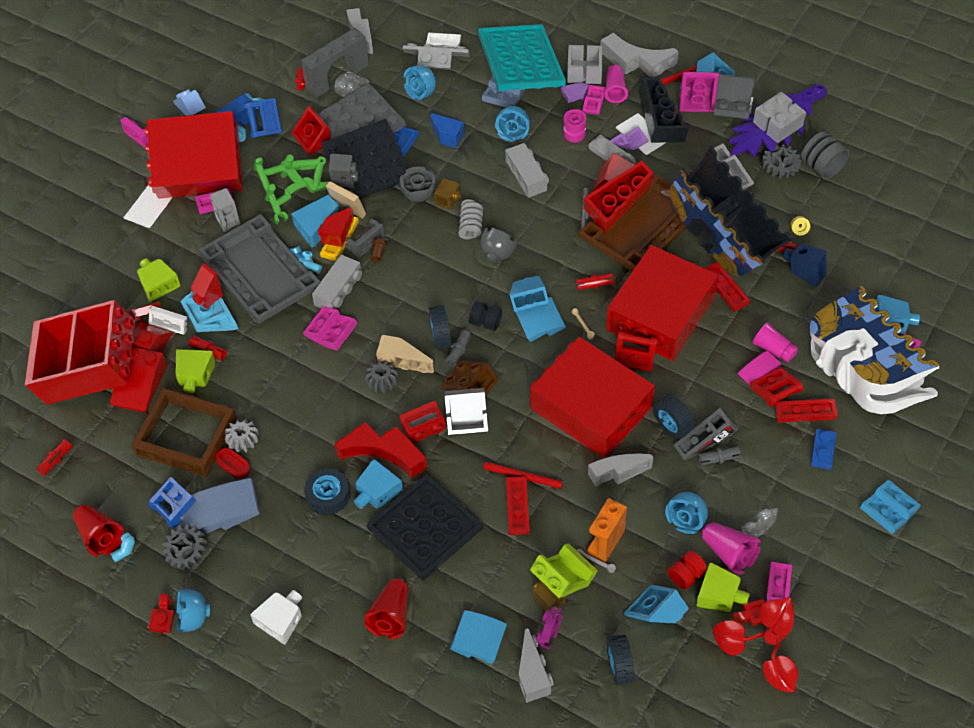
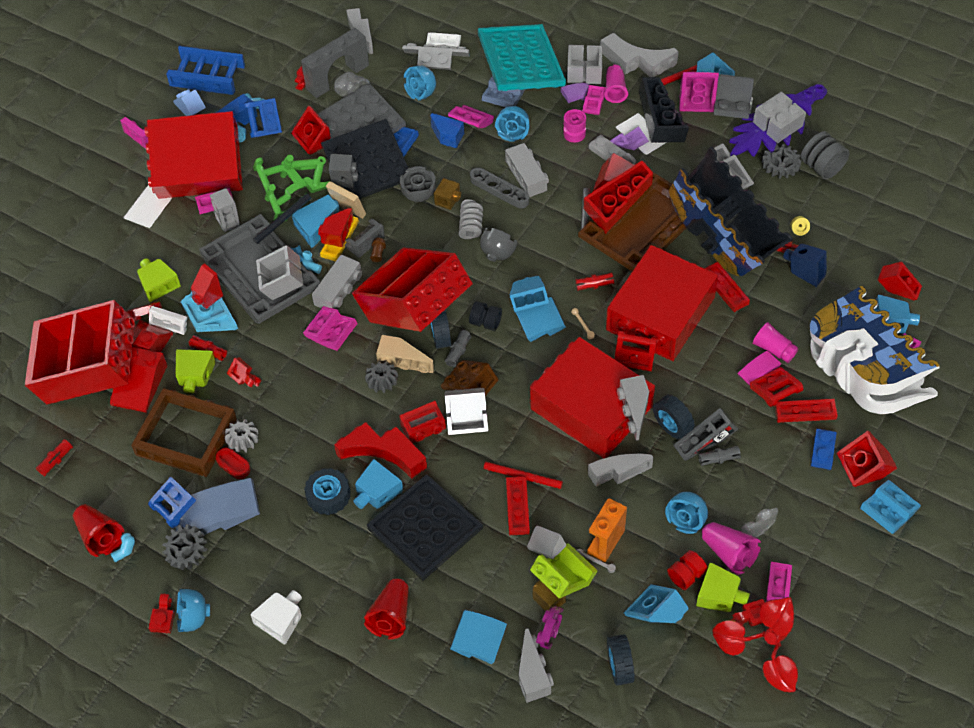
(201, 81): none -> blue fence
(241, 373): none -> red plate
(279, 272): none -> light grey piece
(283, 217): none -> black bar
(412, 288): none -> red container
(471, 116): none -> dark pink slope
(501, 185): none -> dark grey beam
(546, 542): none -> light grey slope
(635, 398): none -> light grey slope
(866, 460): none -> red slope
(900, 281): none -> red slope

